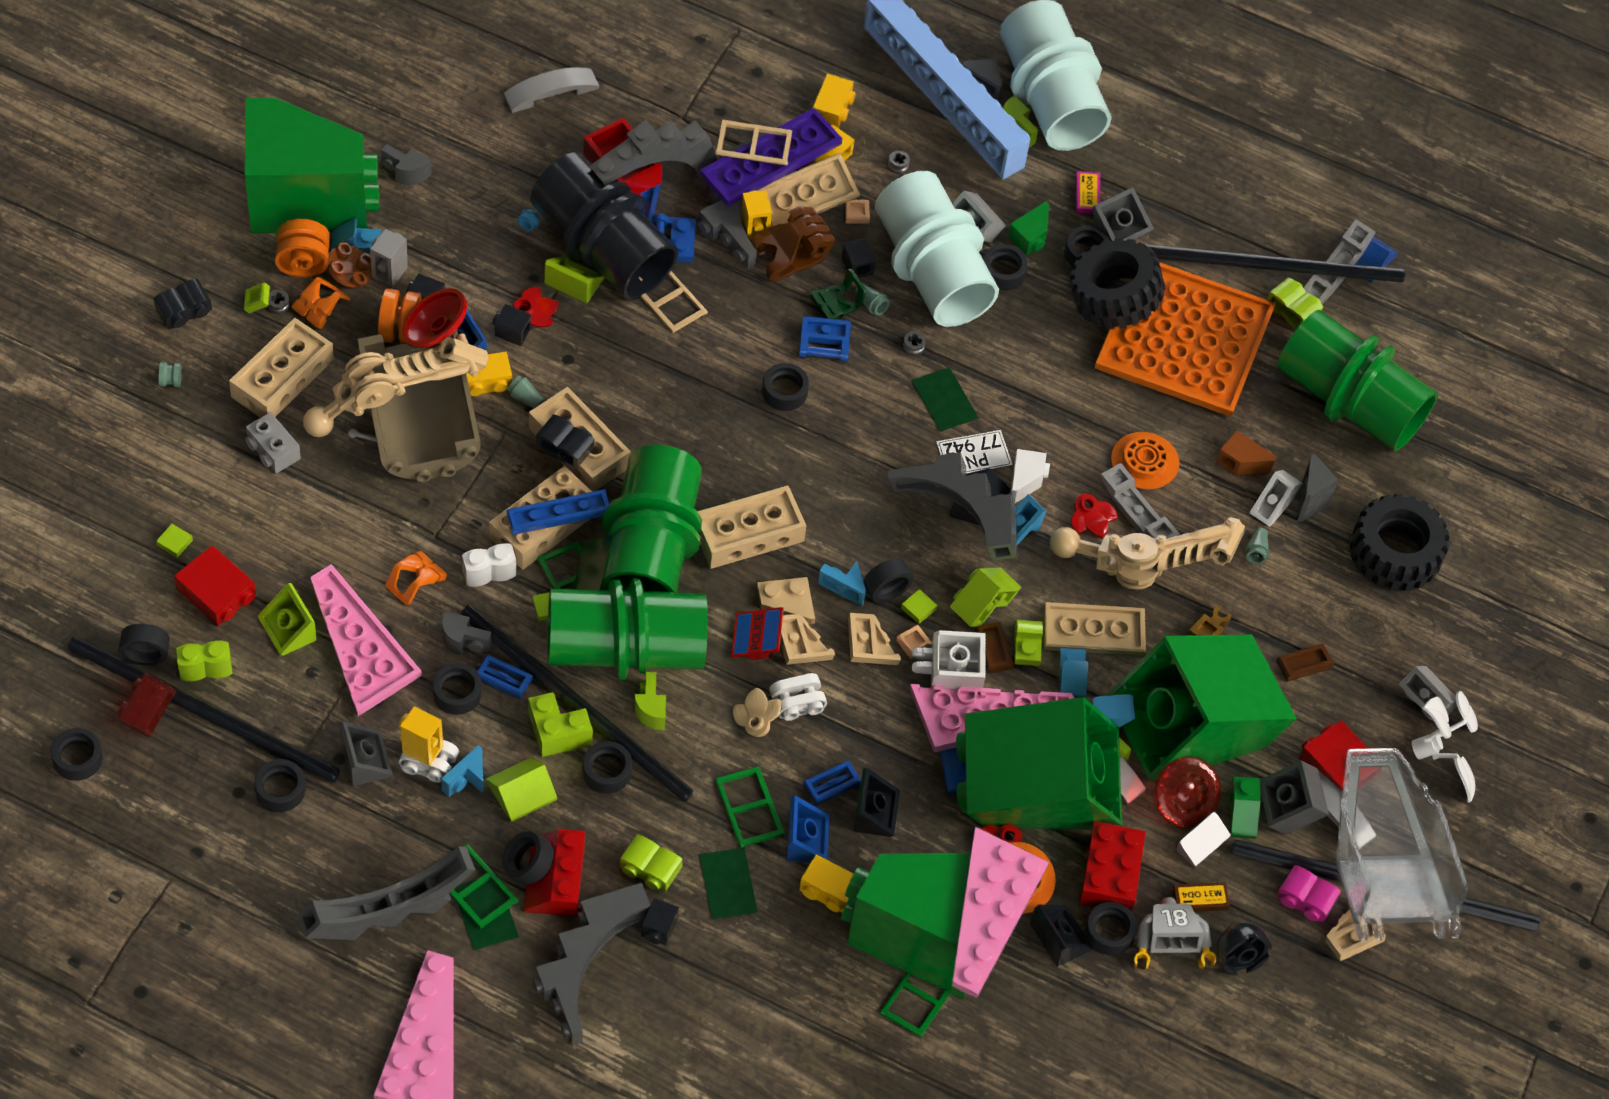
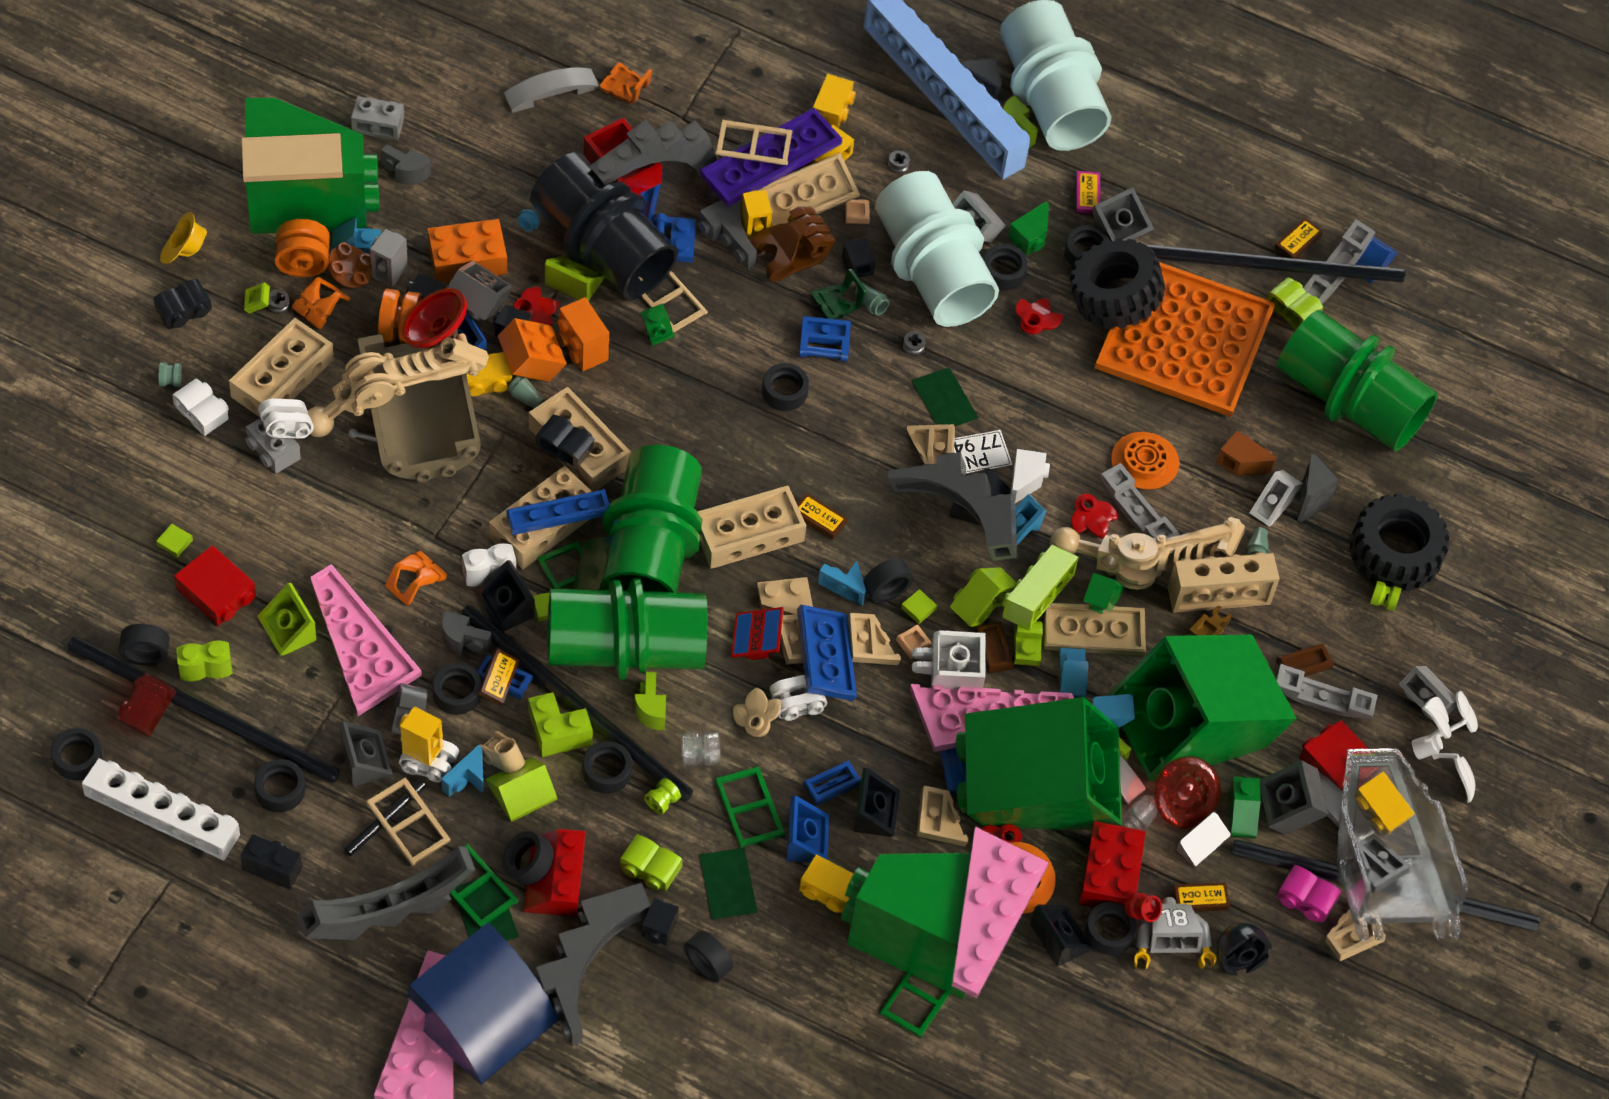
(168, 820): none -> white brick
(184, 240): none -> yellow piece
(200, 406): none -> white brick
(271, 861): none -> black brick
(285, 418): none -> white brick
(292, 157): none -> tan tile
(378, 118): none -> light grey brick
(390, 813): none -> black bar
(406, 699): none -> dark grey brick
(424, 811): none -> tan window
(461, 243): none -> orange brick
(481, 288): none -> dark grey brick
(482, 1004): none -> dark blue slope
(498, 677): none -> tile
(502, 753): none -> tan piece
(507, 598): none -> black slope
(532, 350): none -> orange brick
(583, 334): none -> orange brick
(621, 80): none -> orange piece
(657, 324): none -> green brick
(662, 796): none -> lime wheel
(700, 748): none -> clear wheel
(708, 956): none -> black tyre
(821, 516): none -> tile
(826, 653): none -> blue tile
(932, 440): none -> tan wing
(938, 817): none -> tan wing
(1037, 314): none -> red plate
(1039, 587): none -> lime brick
(1102, 593): none -> green slope
(1141, 813): none -> clear brick
(1143, 907): none -> red wheel
(1229, 588): none -> tan brick
(1298, 239): none -> tile
(1325, 697): none -> light grey slope
(1379, 595): none -> lime wheel
(1381, 863): none -> dark grey wing
(1383, 804): none -> yellow brick

